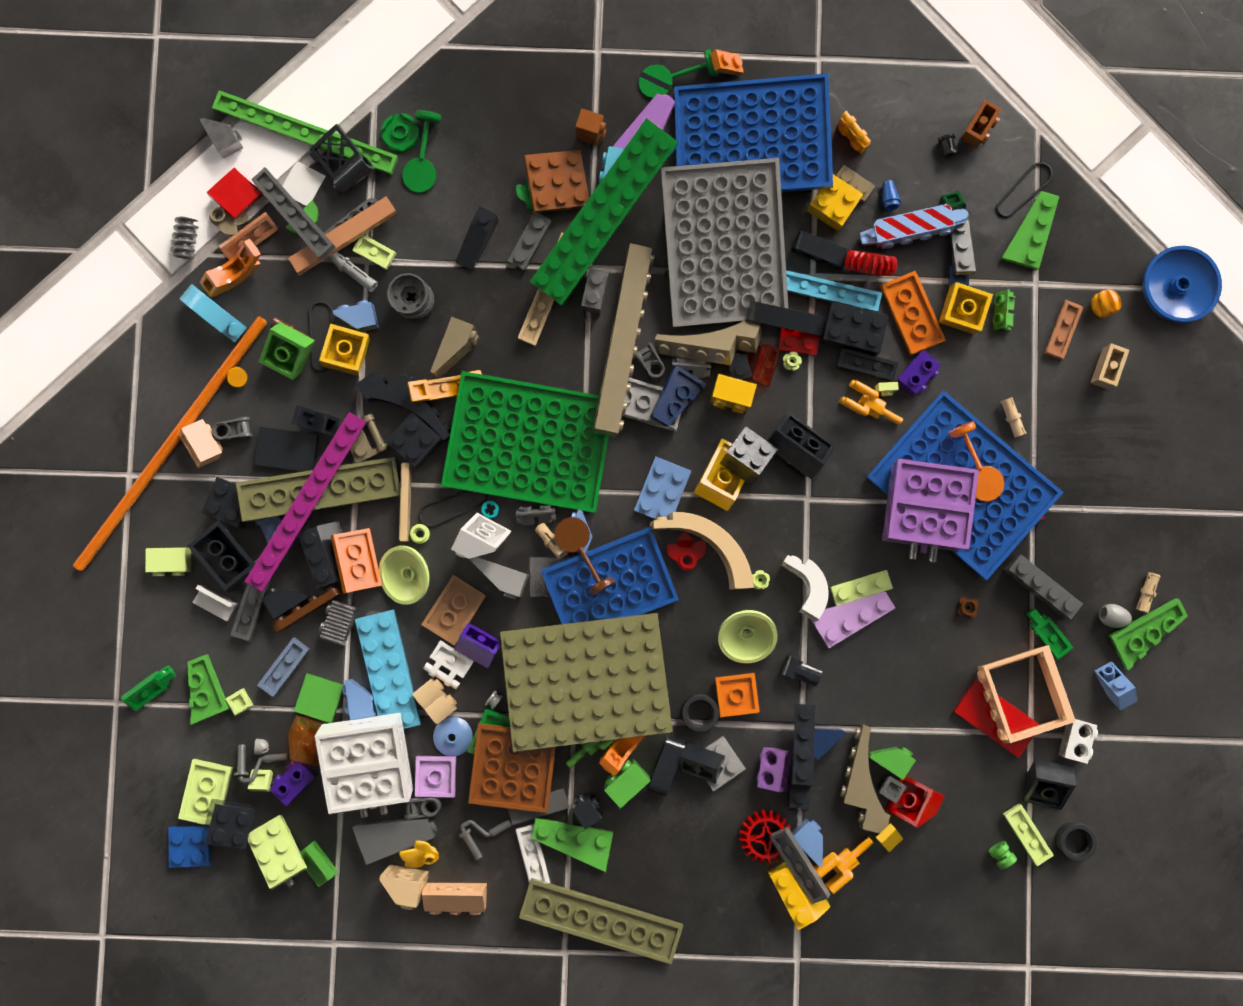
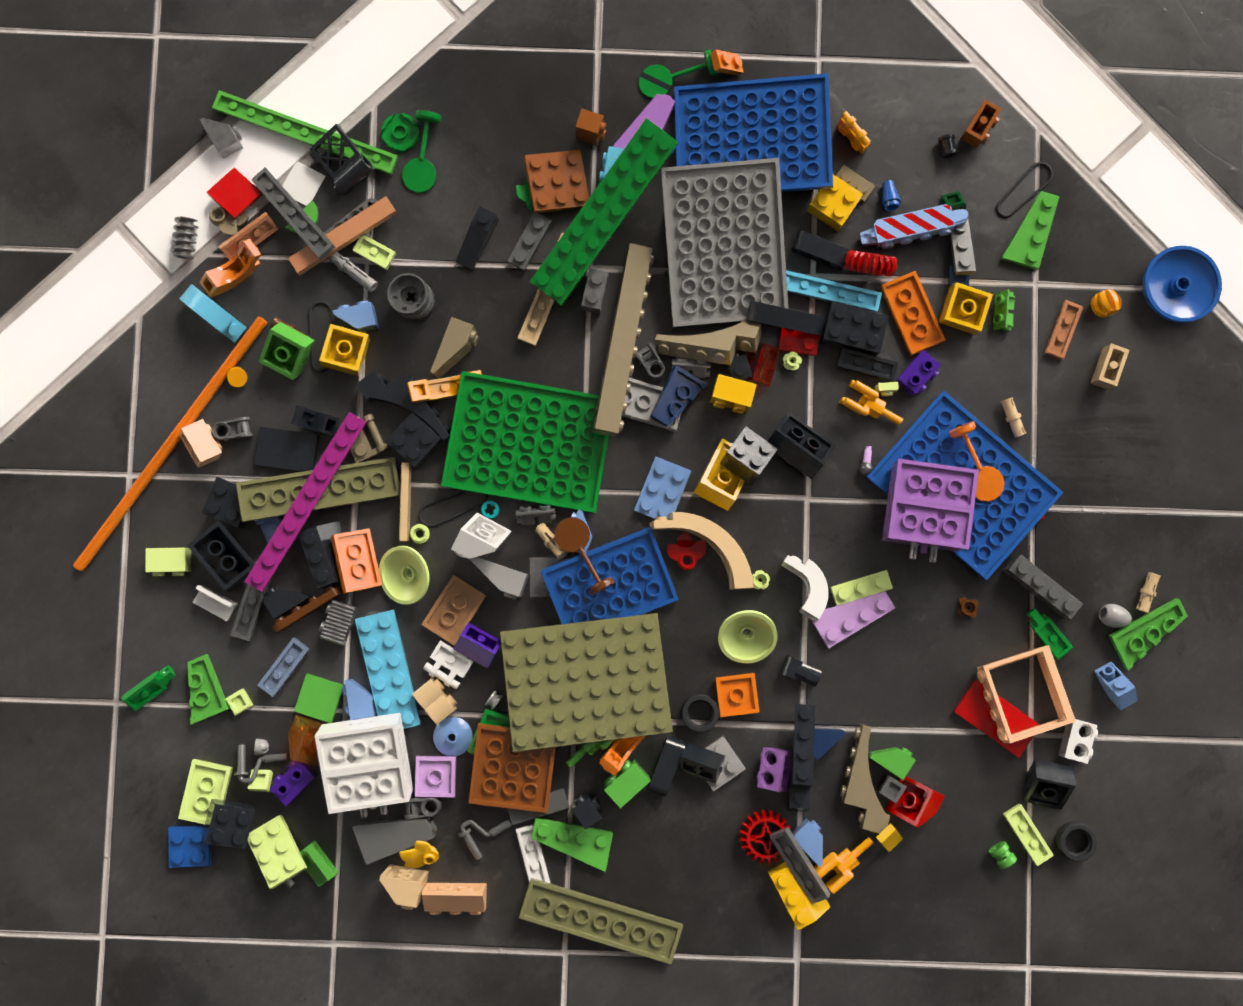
(866, 466): none -> piece

